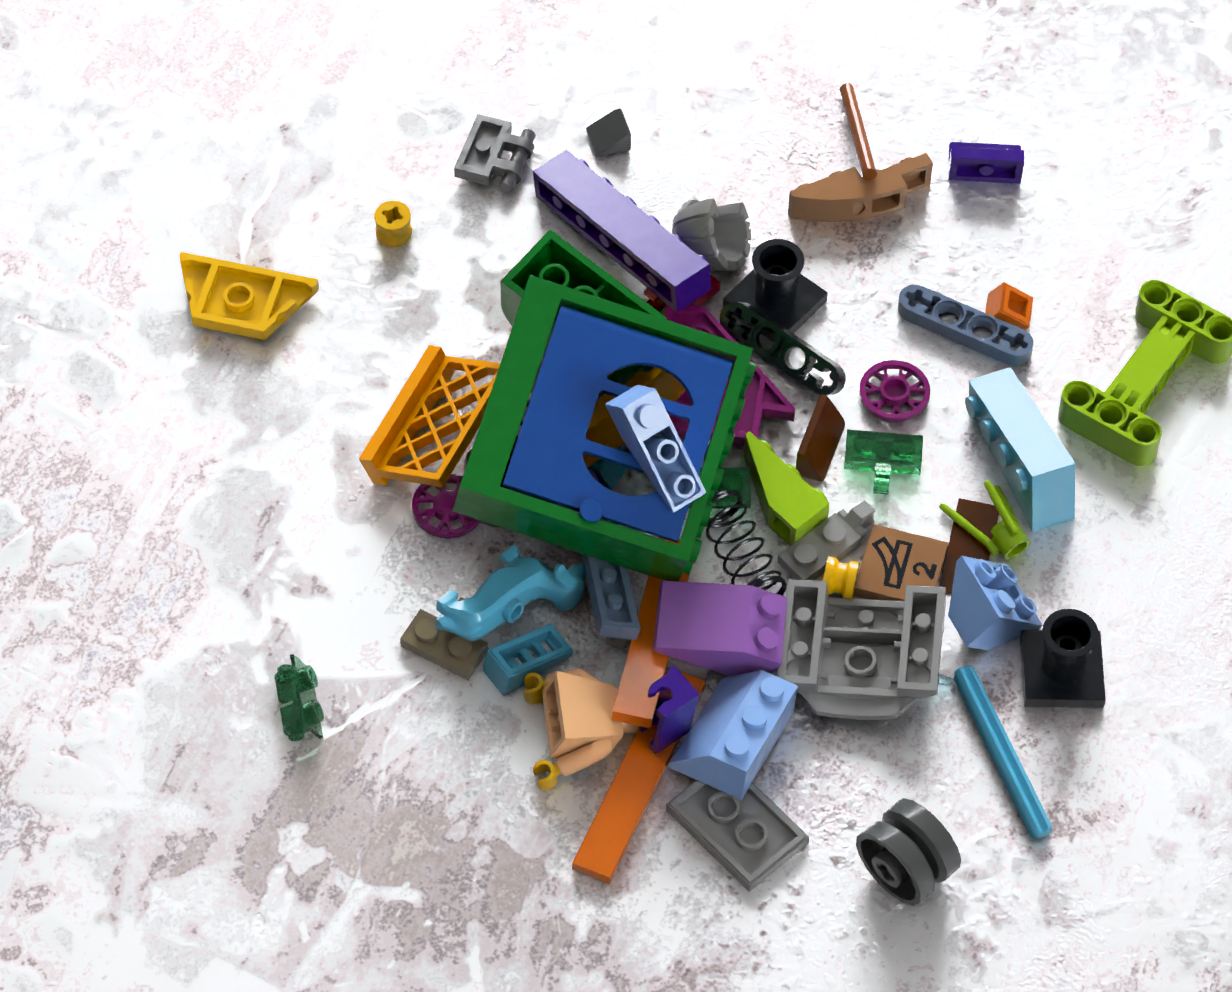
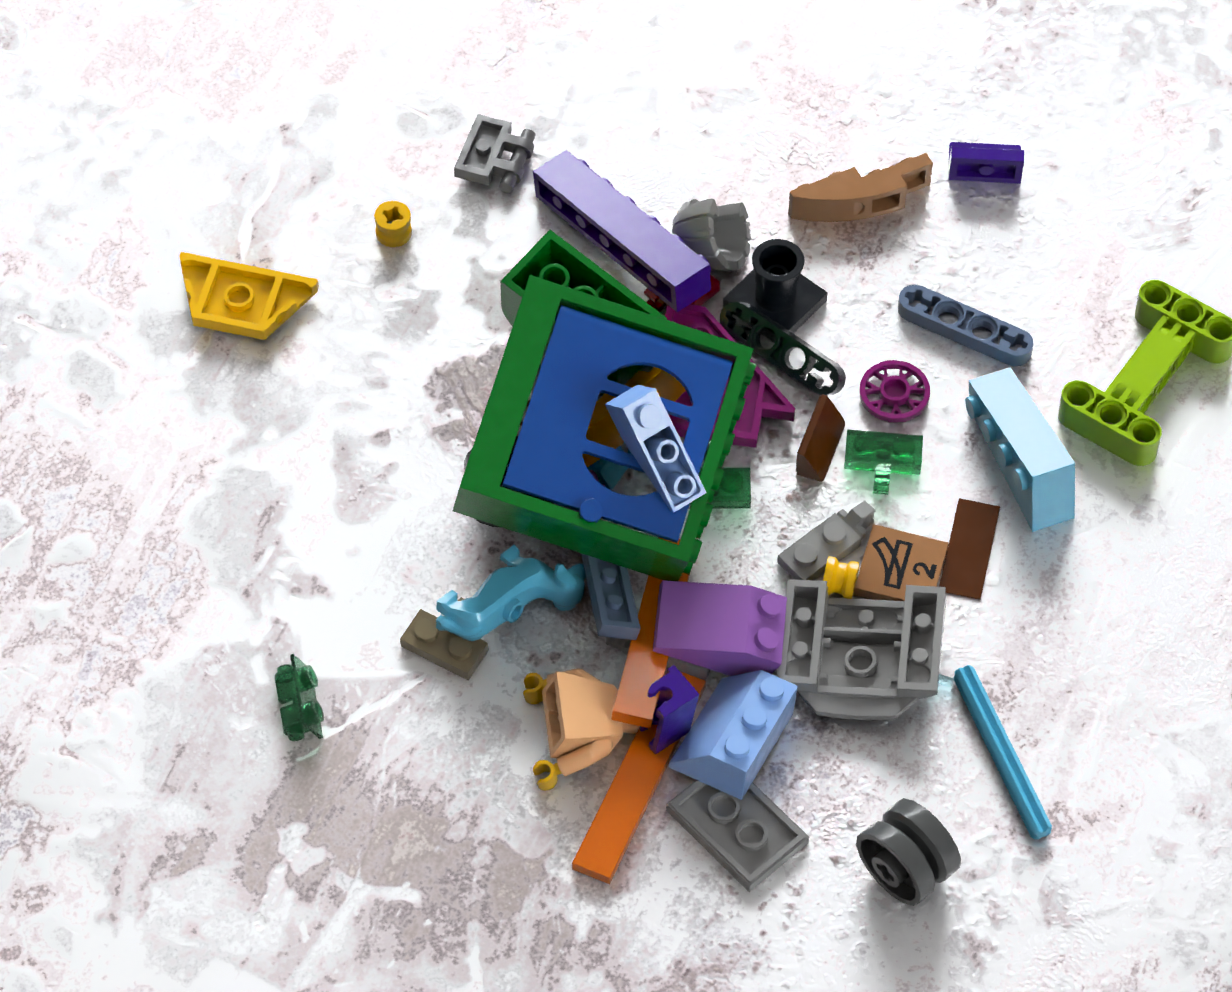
(413, 411): light orange fence -> none
(442, 509): magenta wheel -> none
(508, 674): medium azure slope -> none
(610, 134): dark grey slope -> none
(721, 516): black piece -> none
(785, 498): lime slope -> none
(858, 131): bar -> none
(989, 604): light blue slope -> none
(1007, 534): lime plant -> none
(1010, 305): orange slope -> none
(1063, 662): black plant -> none

